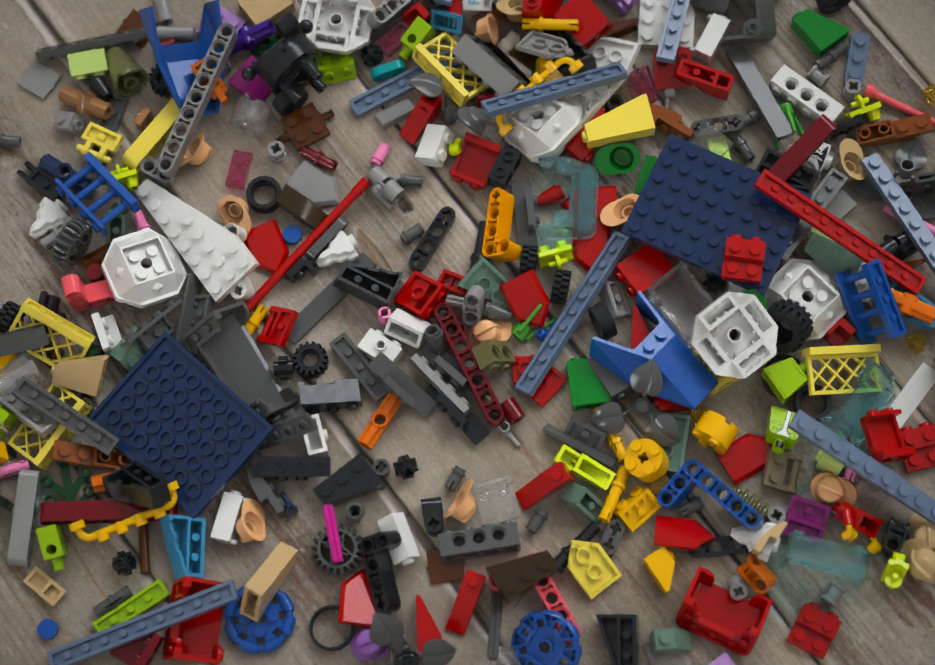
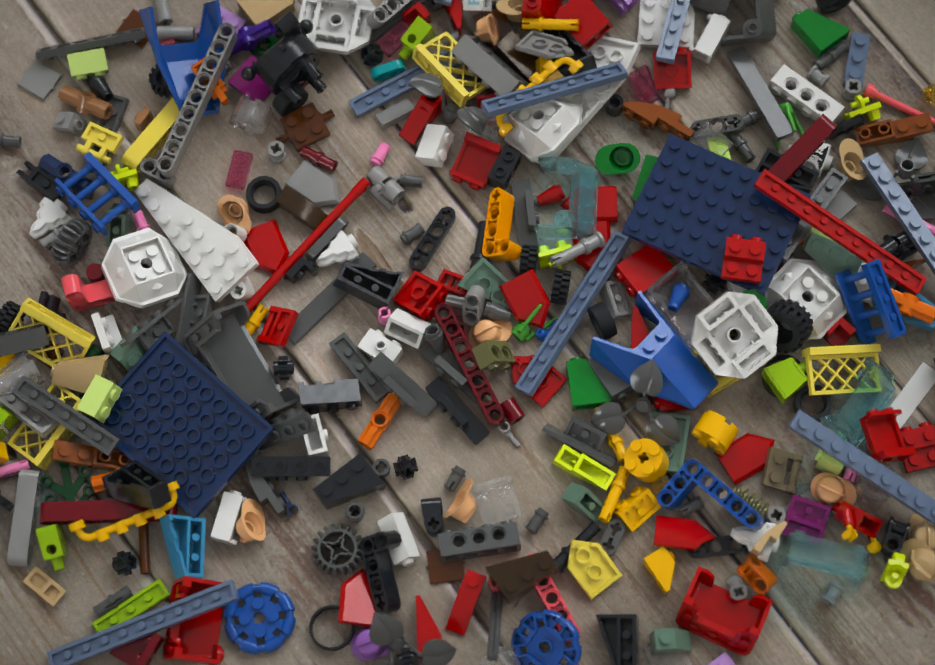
(48, 629): blue tile -> none
(96, 256): reddish brown slope -> none
(99, 398): none -> yellowish green brick
(125, 73): olive cone -> none
(197, 151): light nougat piece -> none
(267, 581): tan slope -> none
(292, 234): blue tile -> none
(315, 370): black tyre -> none
(332, 532): dark pink axle -> none
(337, 68): lime bracket -> none
(436, 21): dark azure slope -> none
(436, 381): light grey plate -> none
(456, 148): neon yellow arm -> none
(544, 485): red slope -> none
(577, 149): red slope -> none
(584, 246): none -> light grey pin
(618, 211): light nougat piece -> none
(621, 124): light yellow slope -> none
(623, 27): reddish brown slope -> none
(679, 295): none -> blue cone
(697, 413): clear yellow tile -> none
(706, 78): red slope -> none
(778, 432): lime torso -> none
(814, 630): red plate -> none
(917, 342): clear yellow tile -> none

